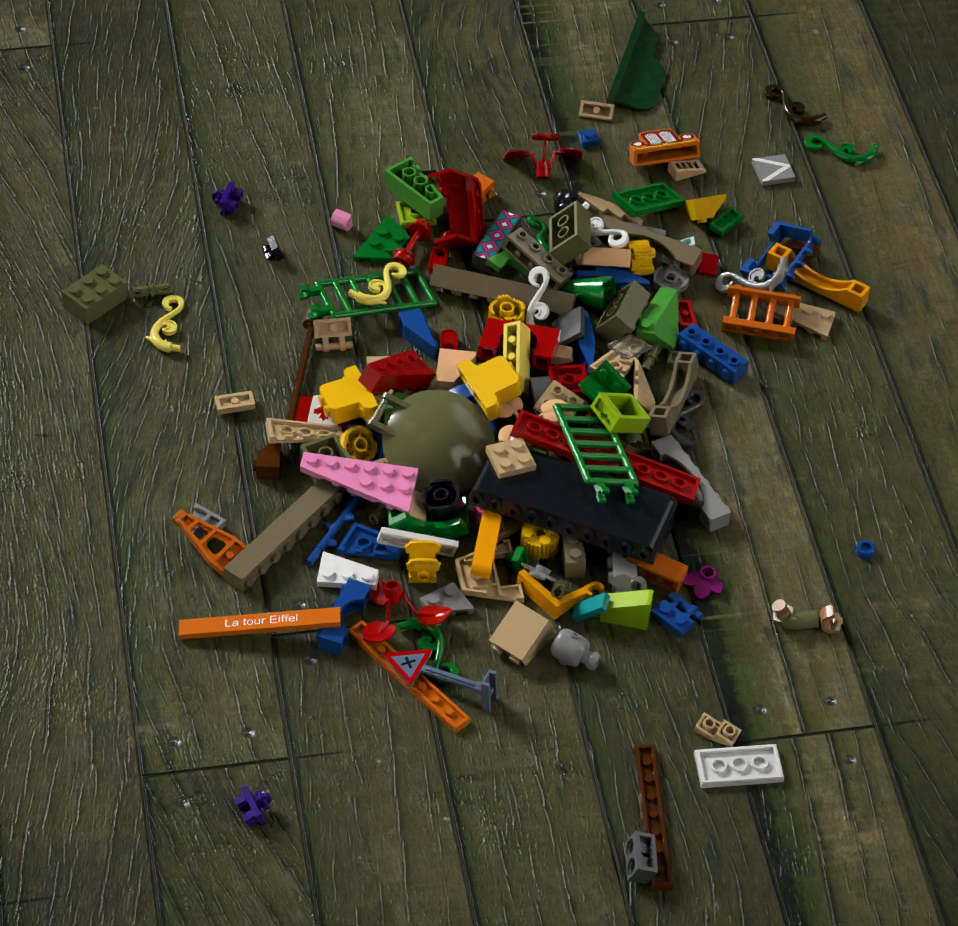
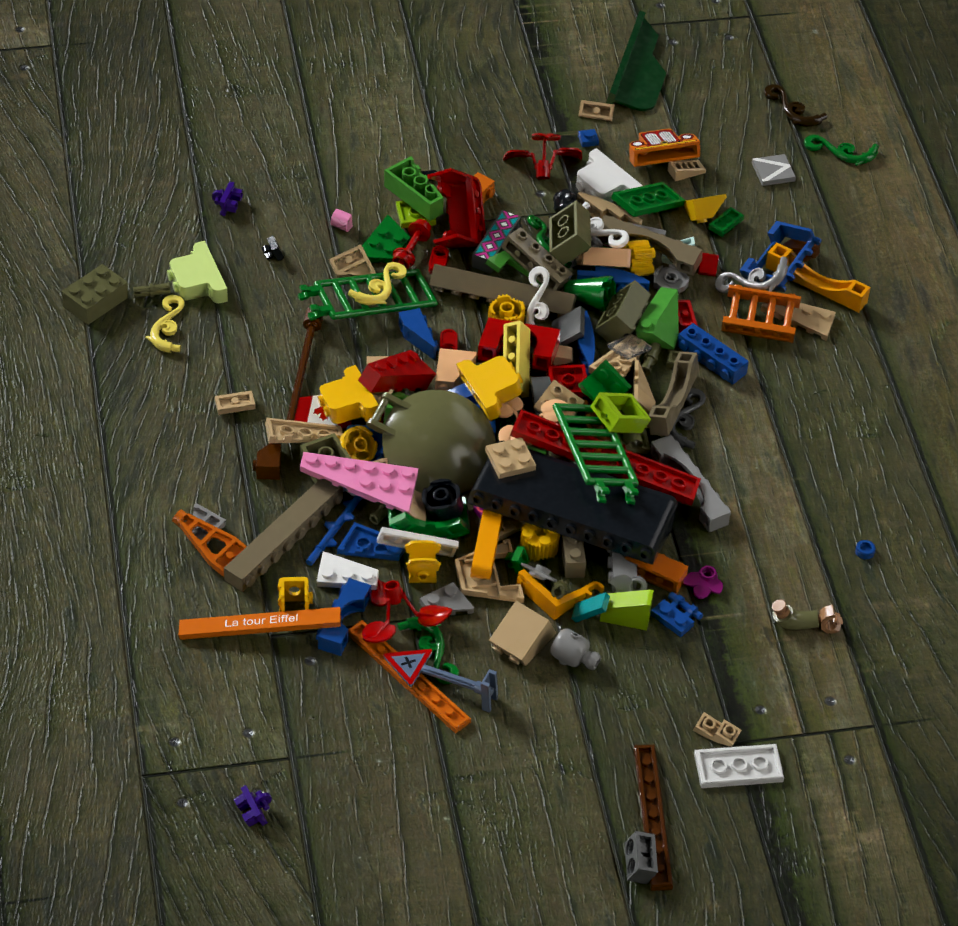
(197, 275): none -> yellowish green brick
(285, 595): none -> yellow piece
(333, 328): tan plate -> none
(352, 263): none -> tan wing
(603, 177): none -> white brick

